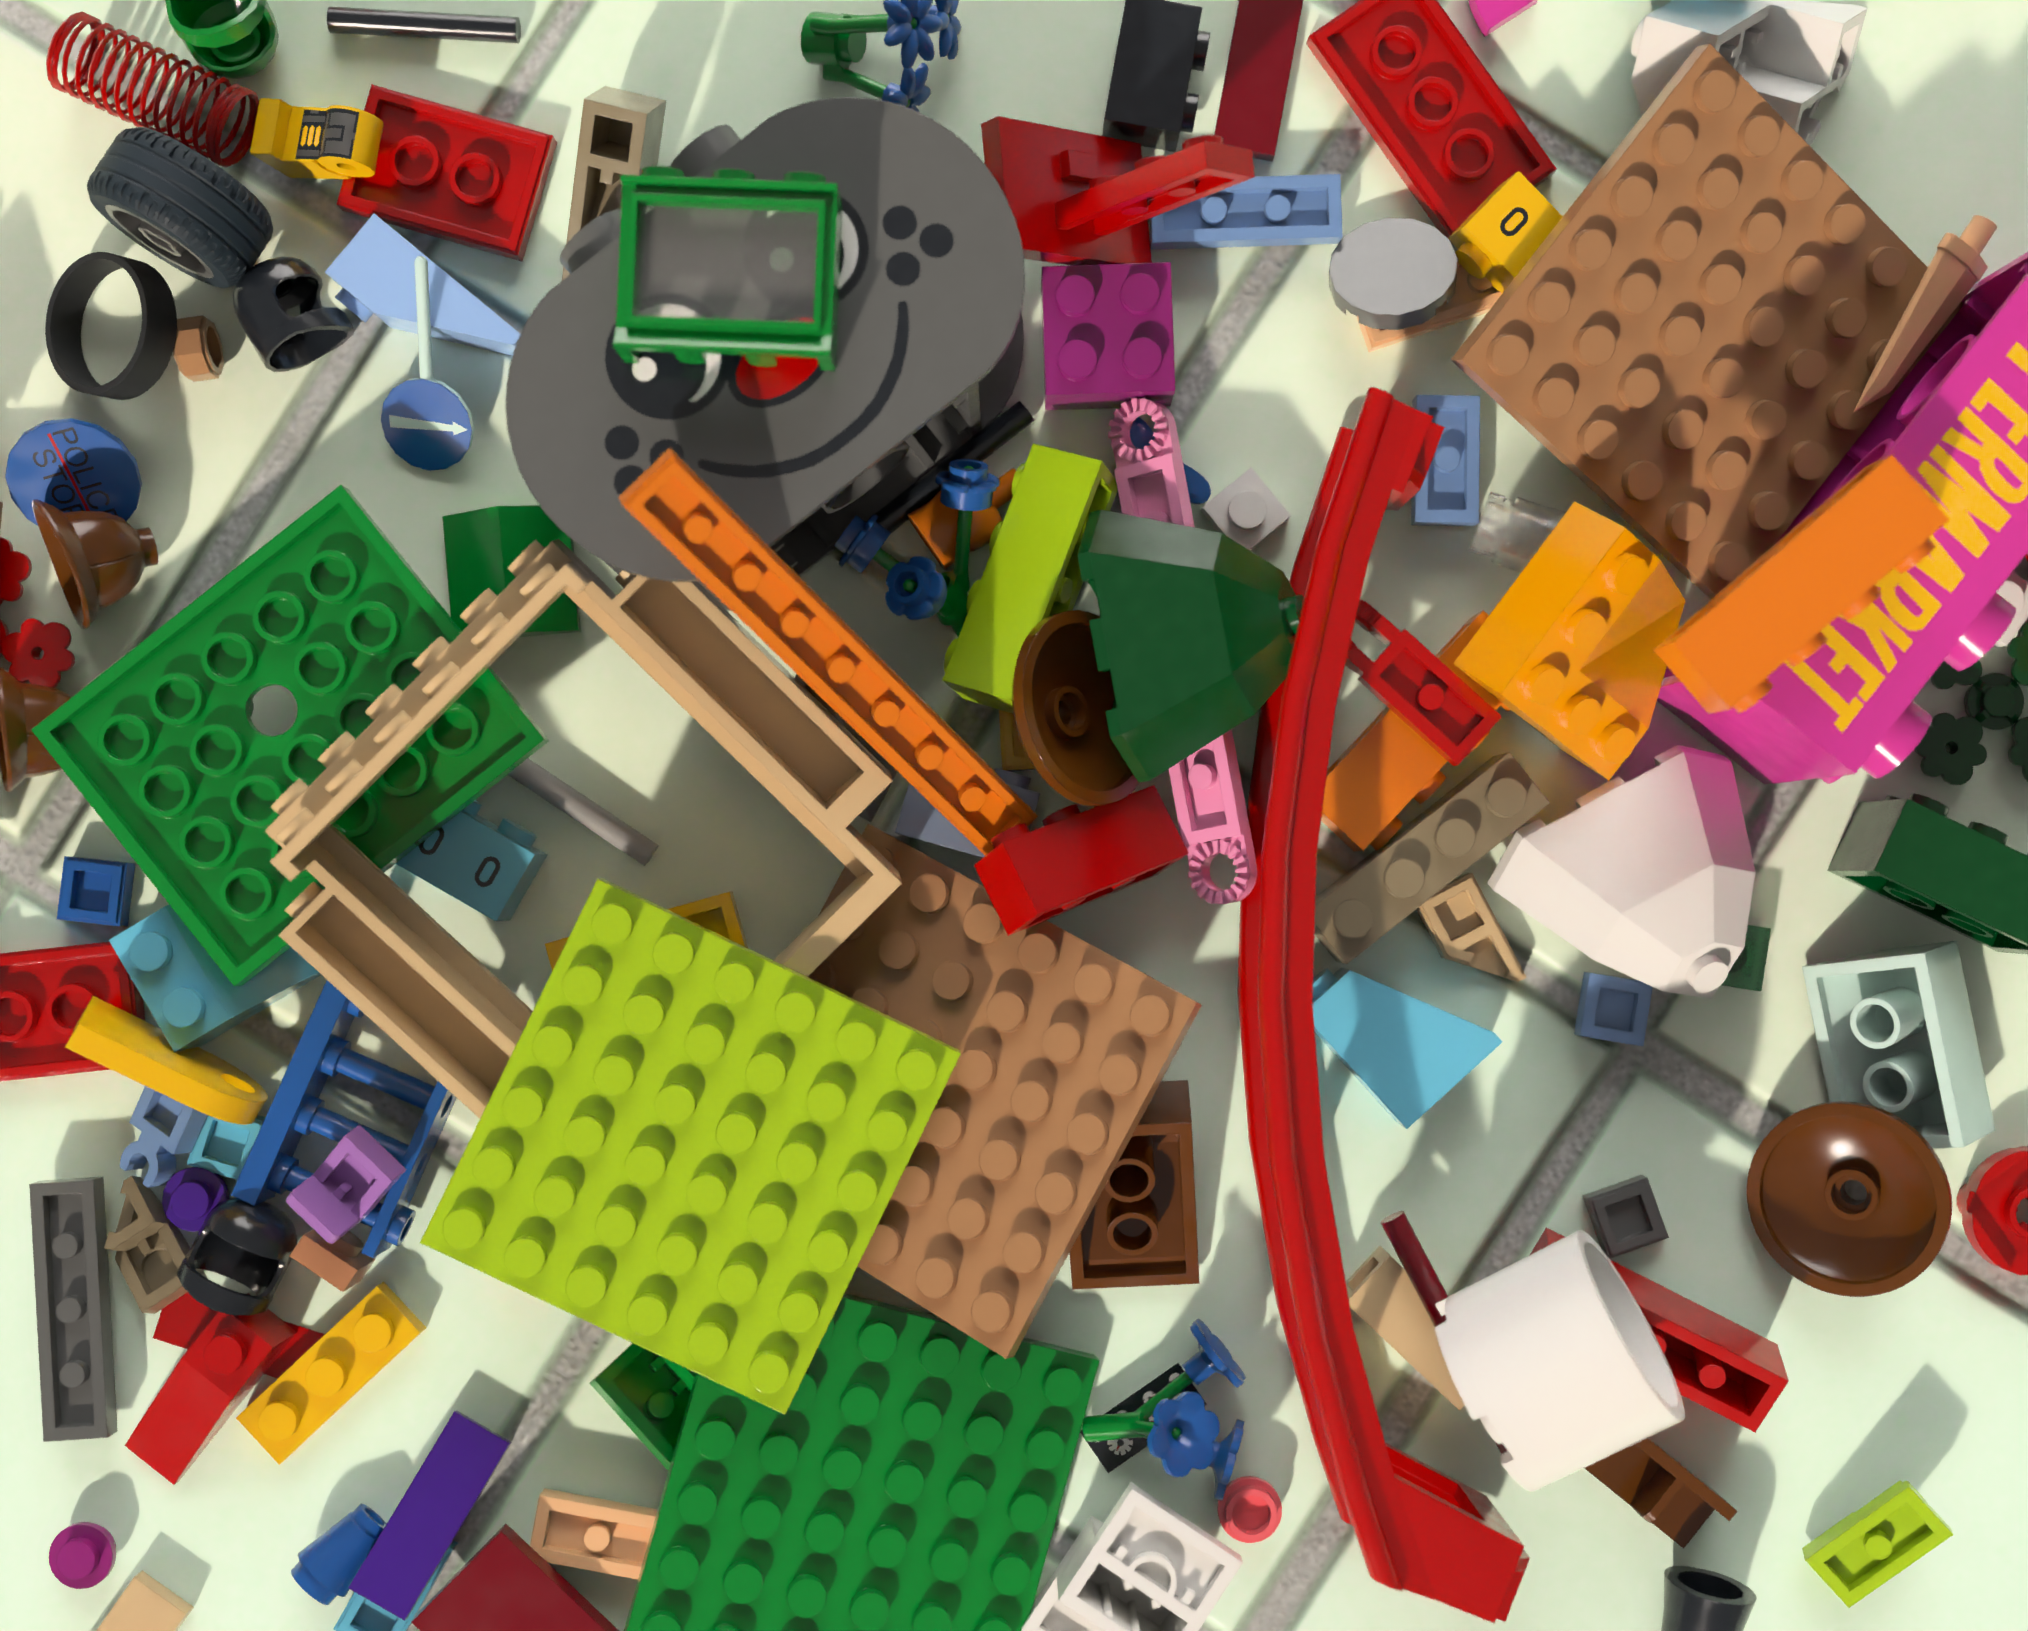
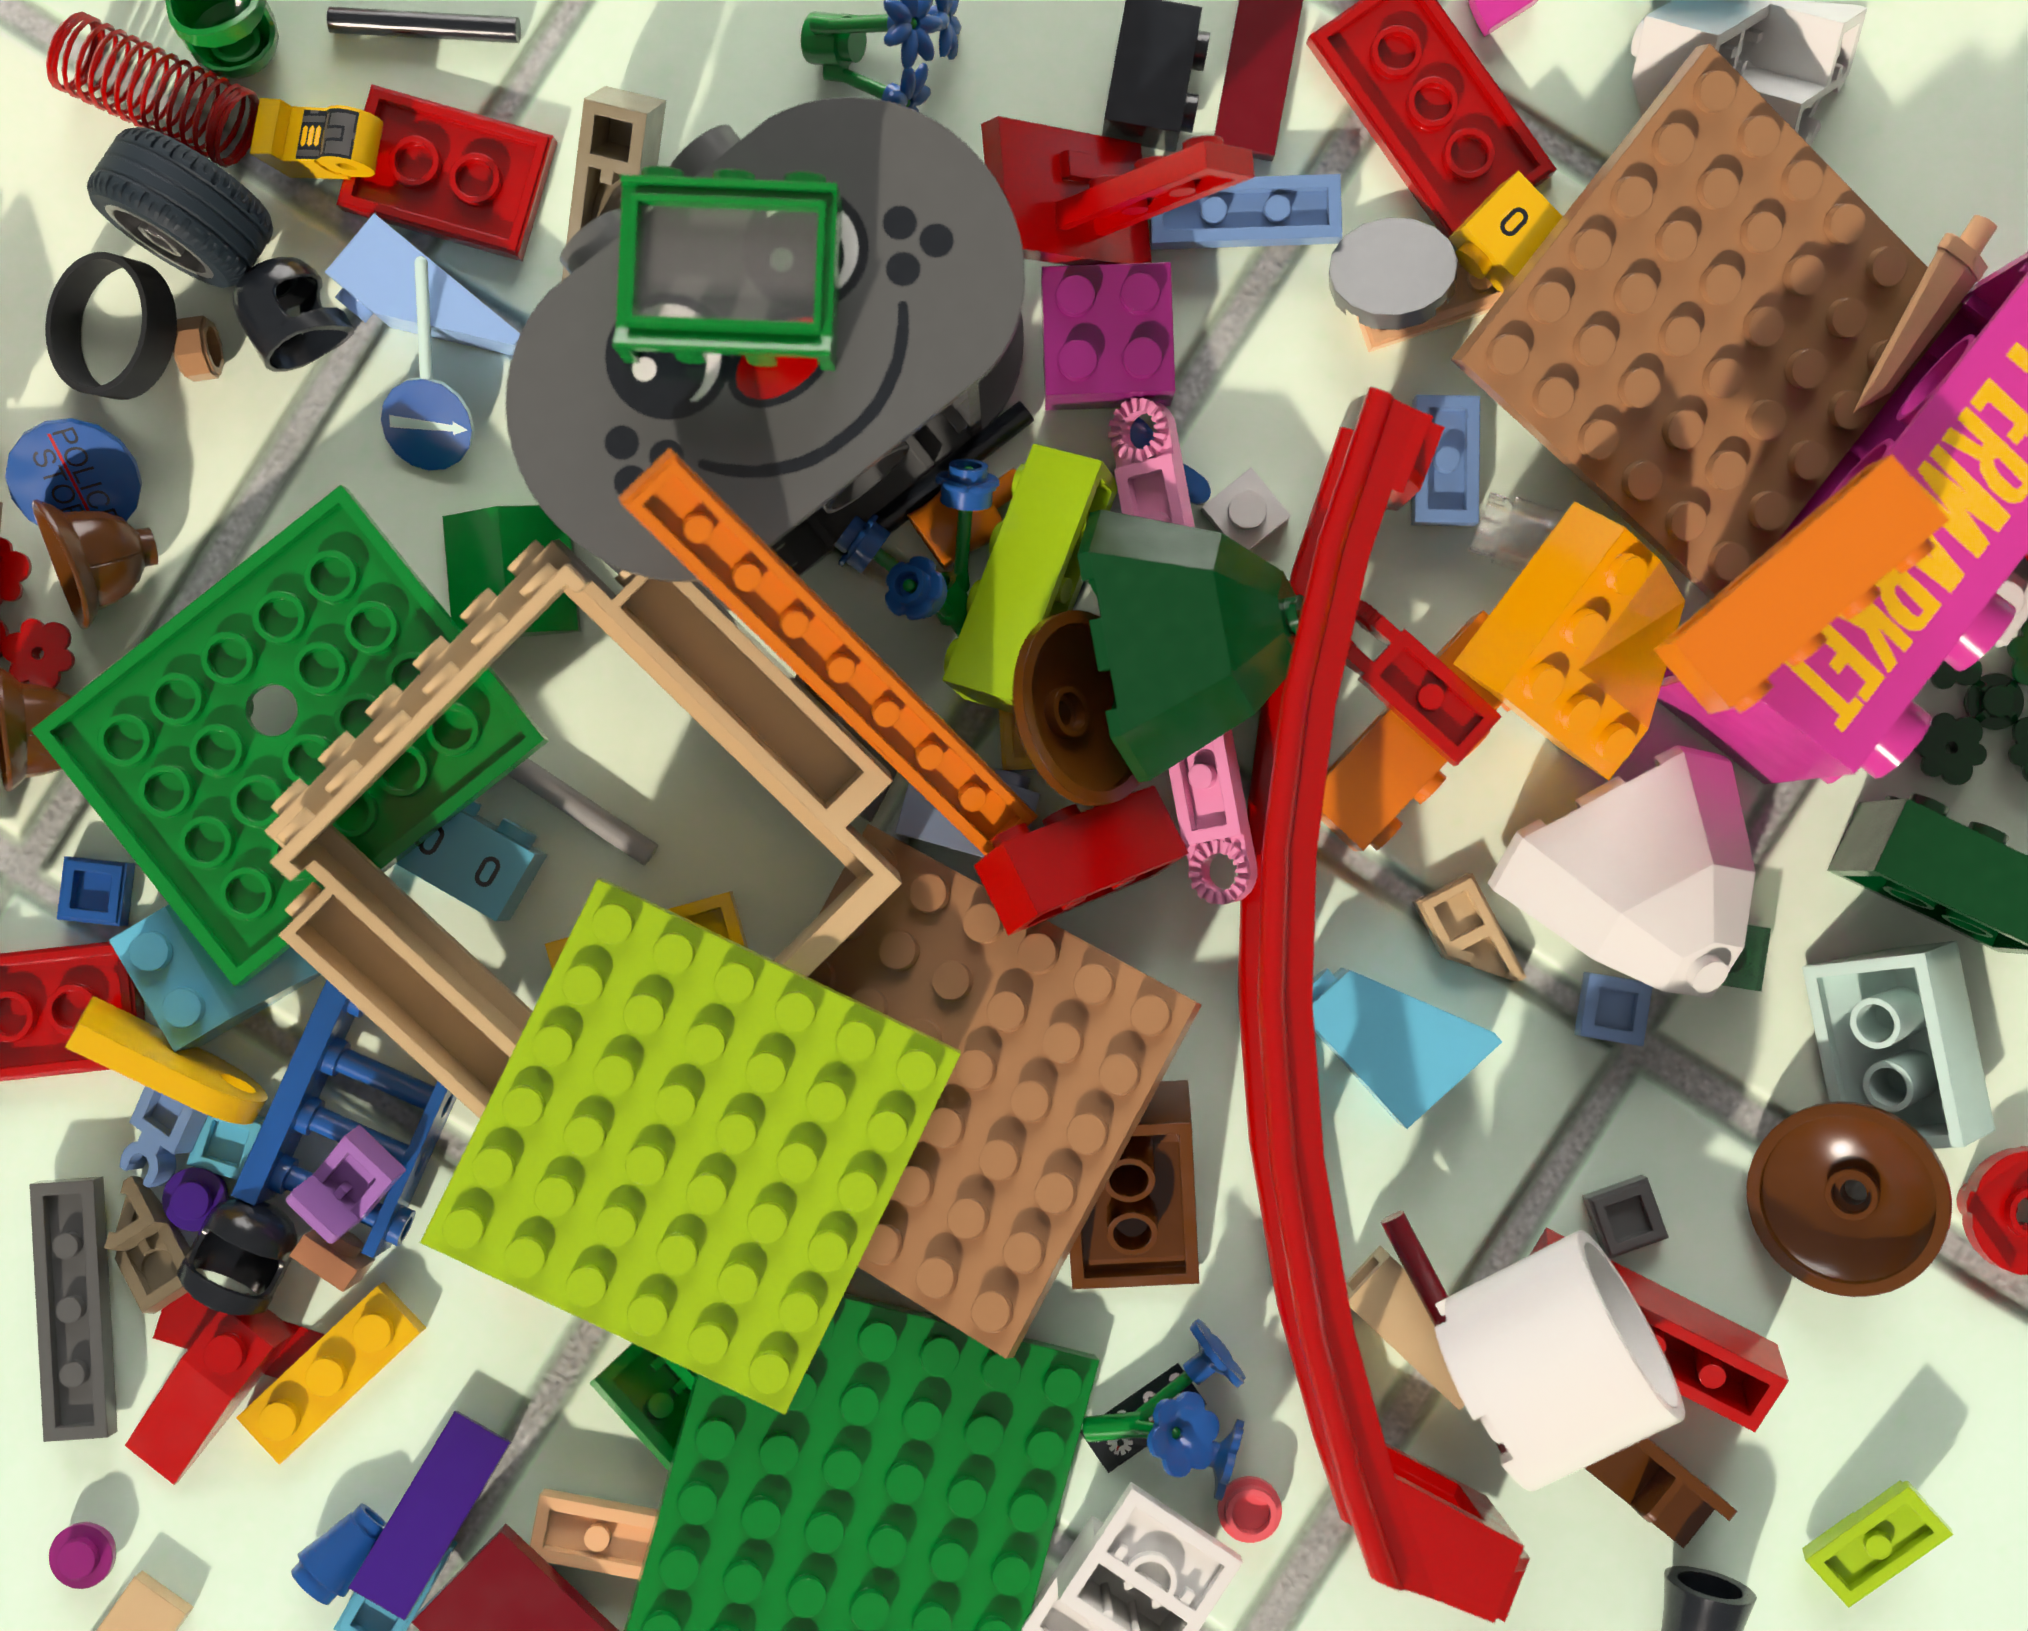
(1425, 856): dark tan brick -> none

